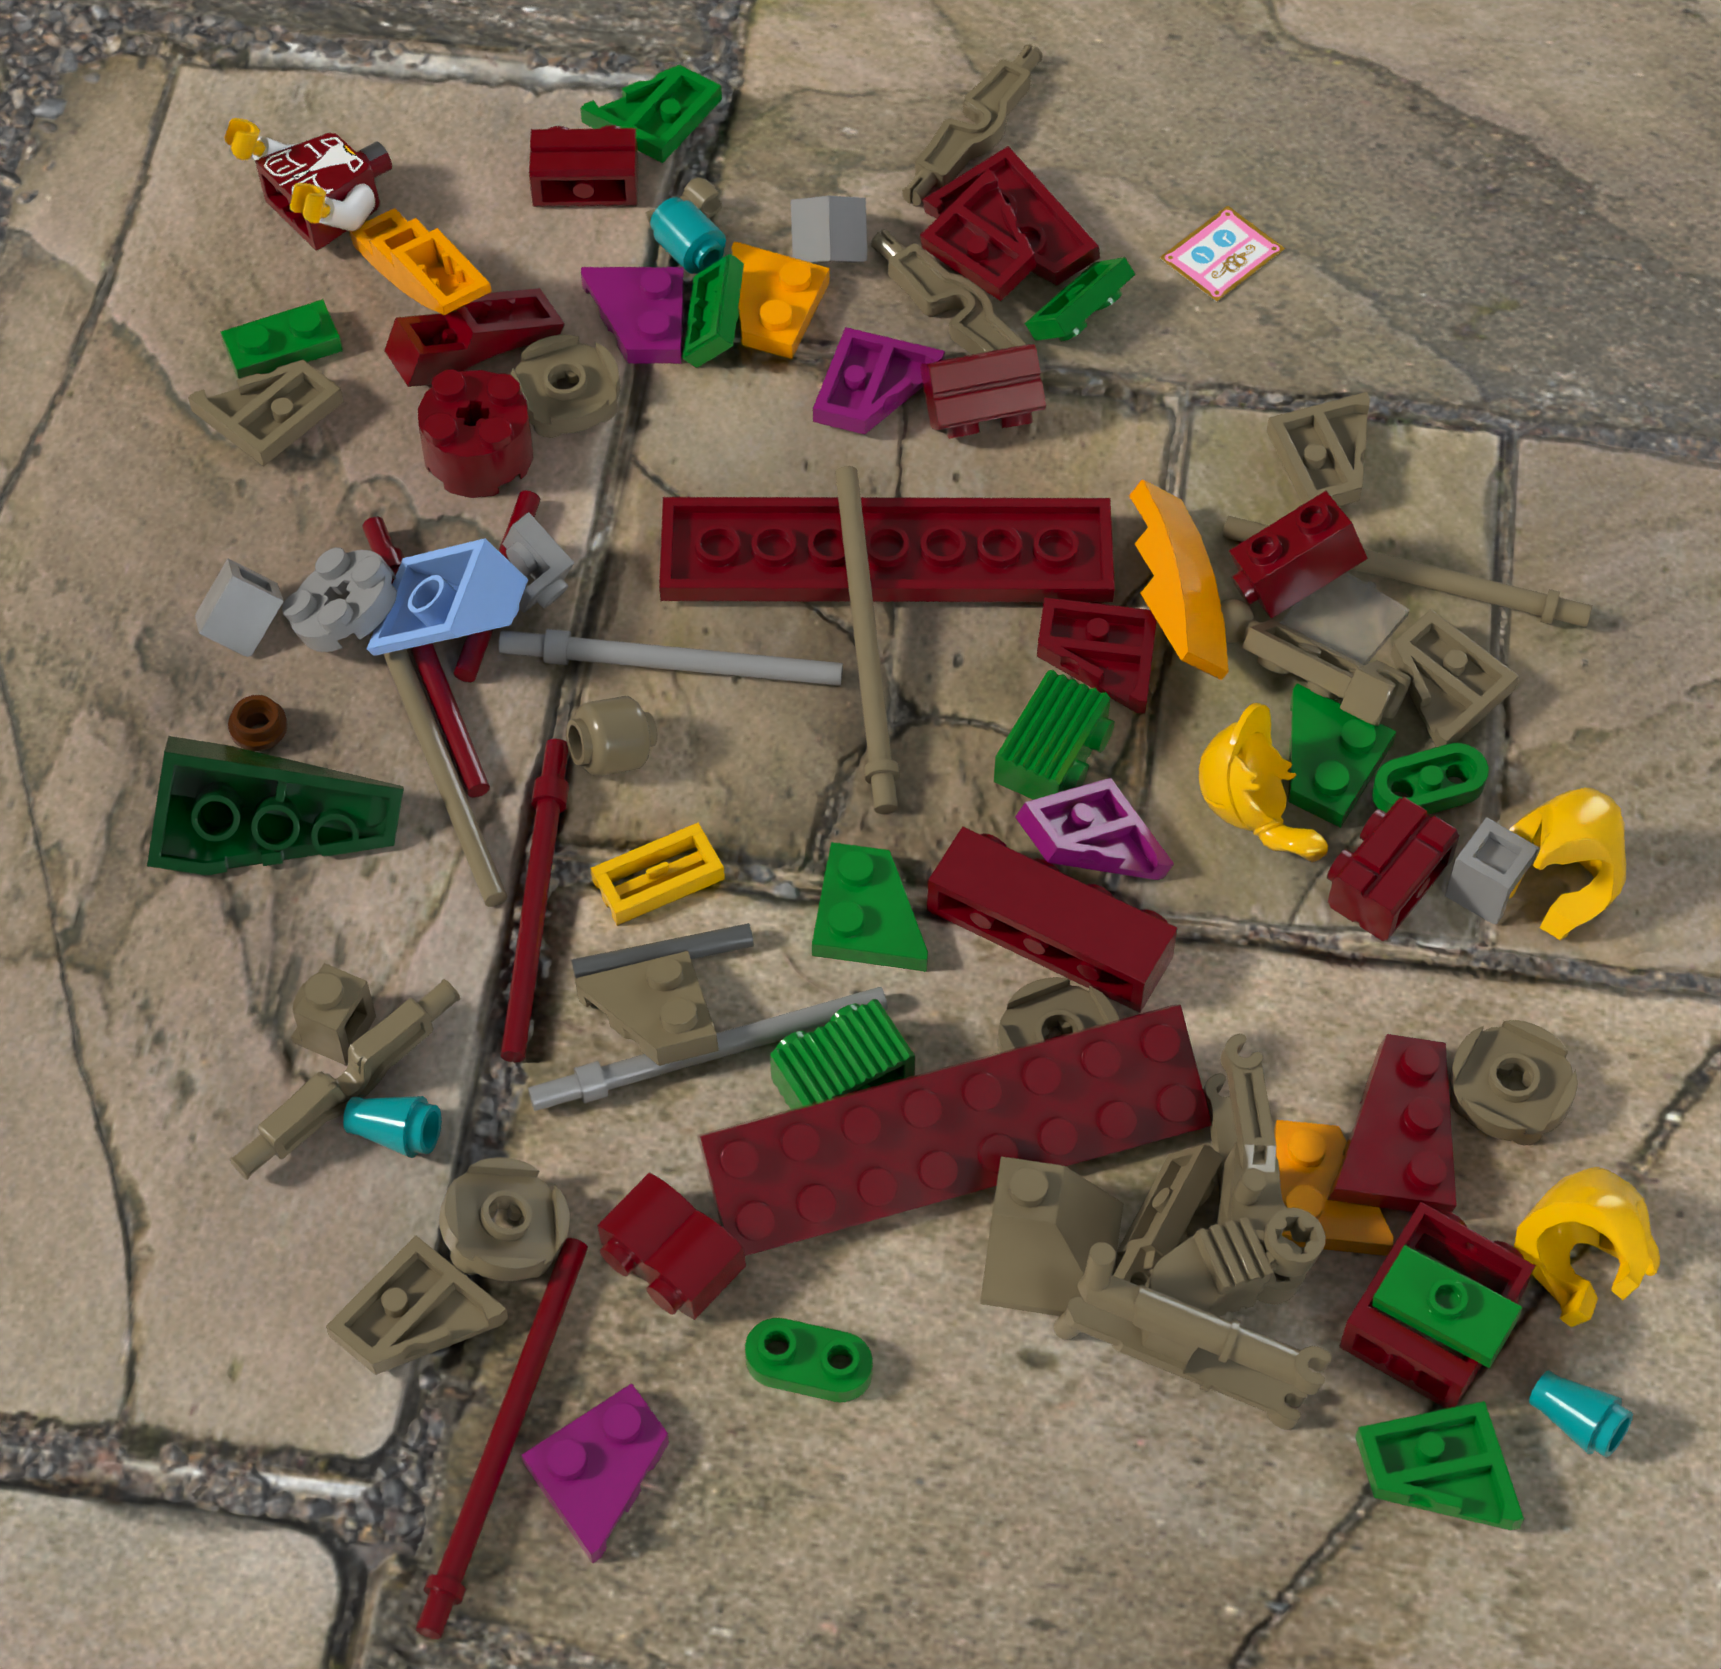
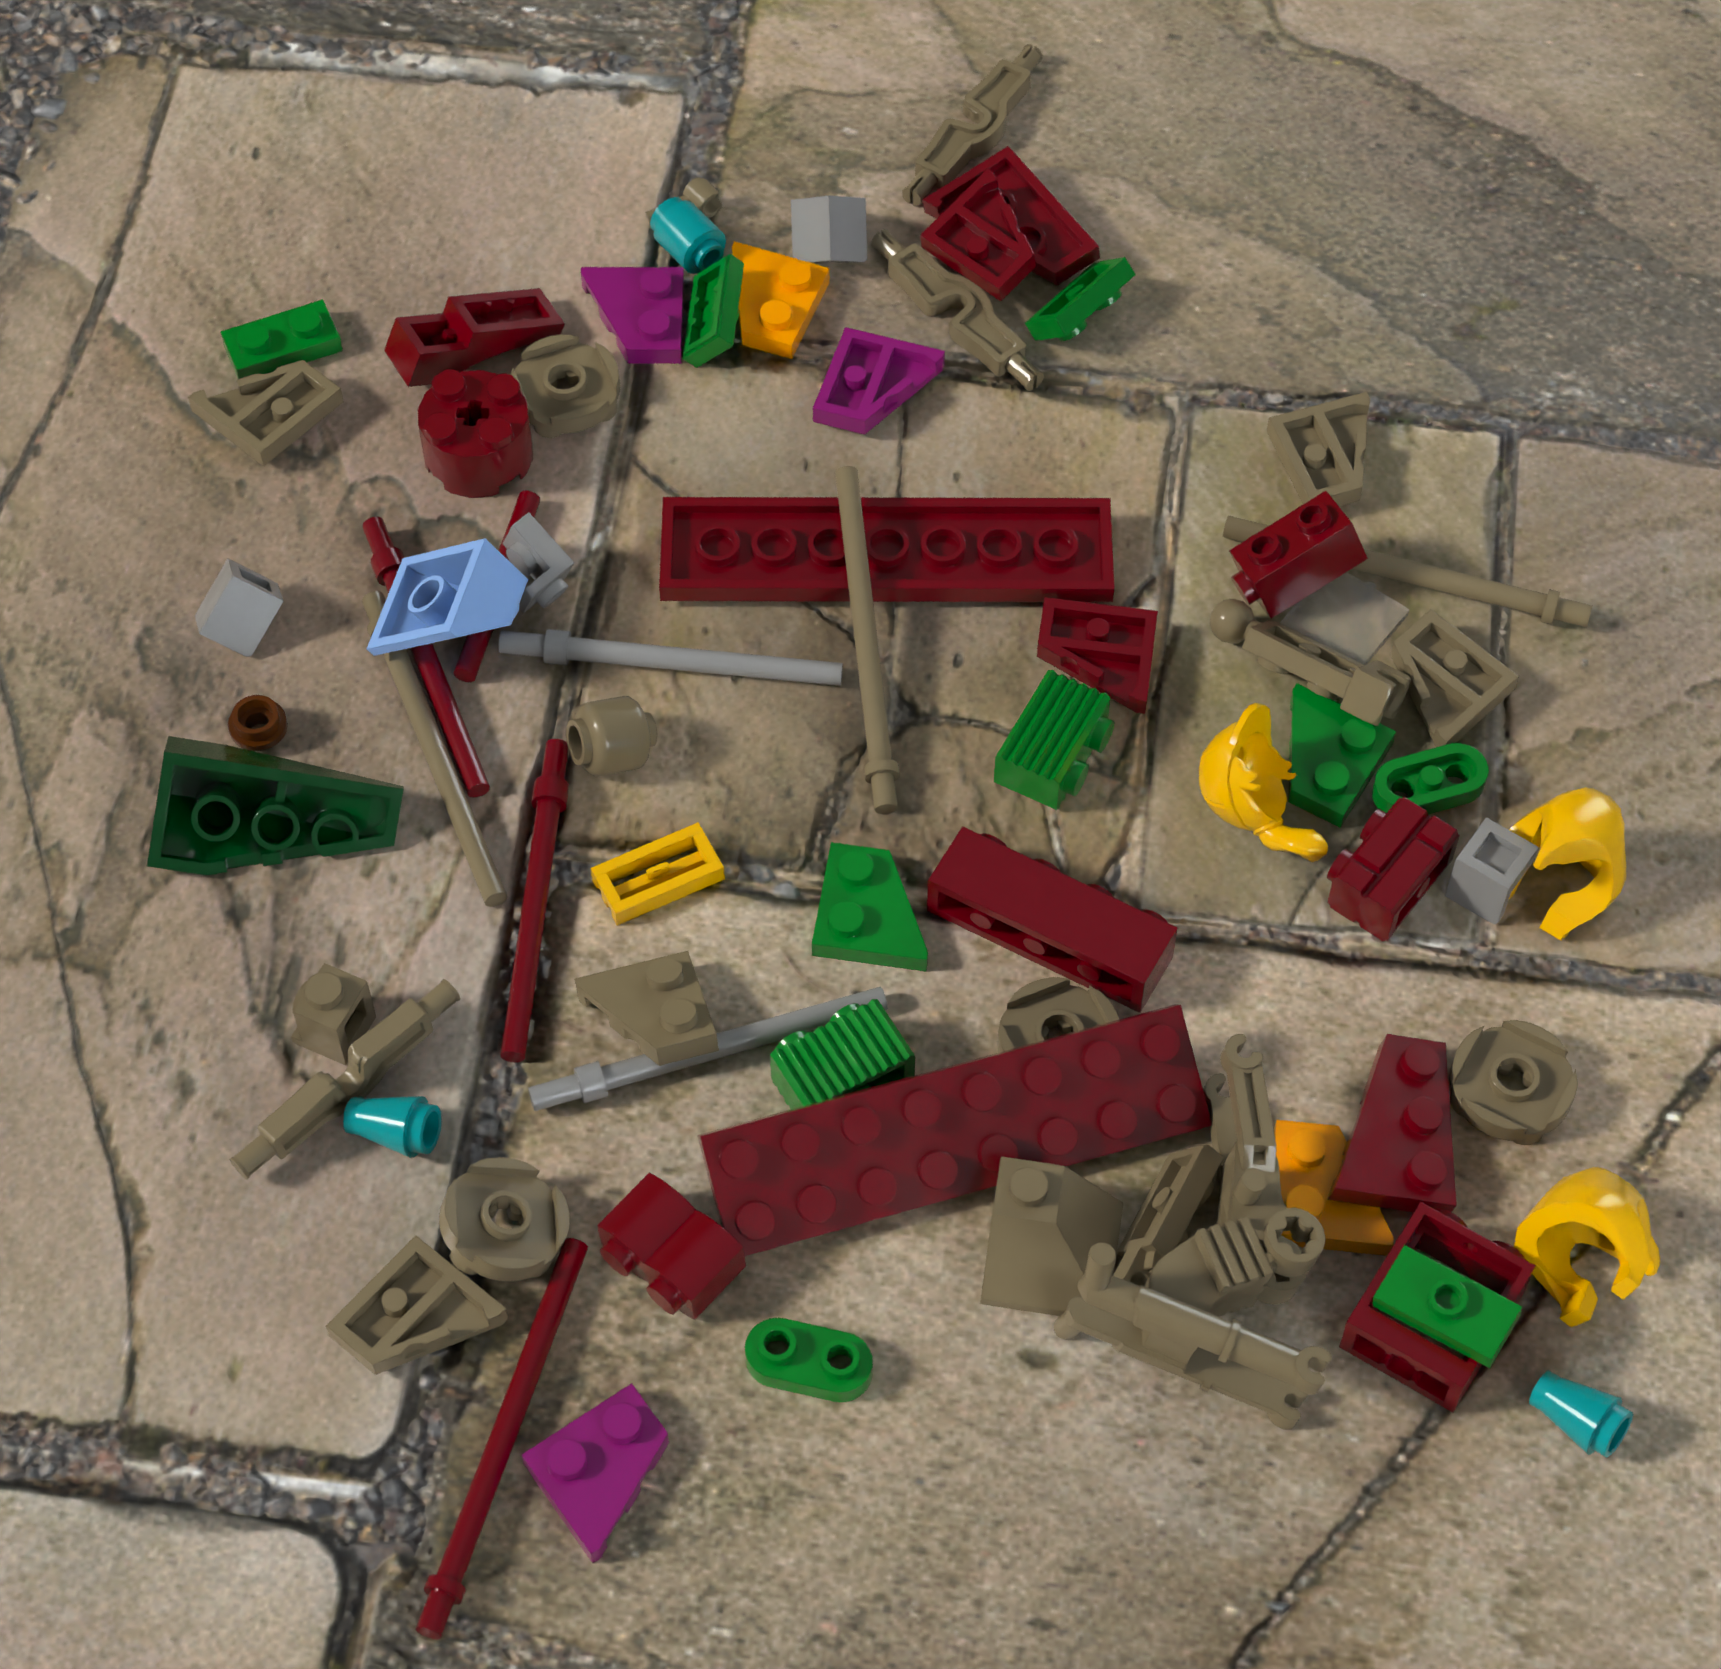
(313, 184): torso -> none
(341, 598): light grey plate -> none
(419, 262): light orange slope -> none
(583, 166): dark red brick -> none
(660, 109): green wing -> none
(697, 945): dark grey bar -> none
(983, 388): dark red brick -> none
(1094, 831): magenta wing -> none
(1184, 585): light orange slope -> none
(1222, 253): sticker -> none
(1442, 1465): green wing -> none

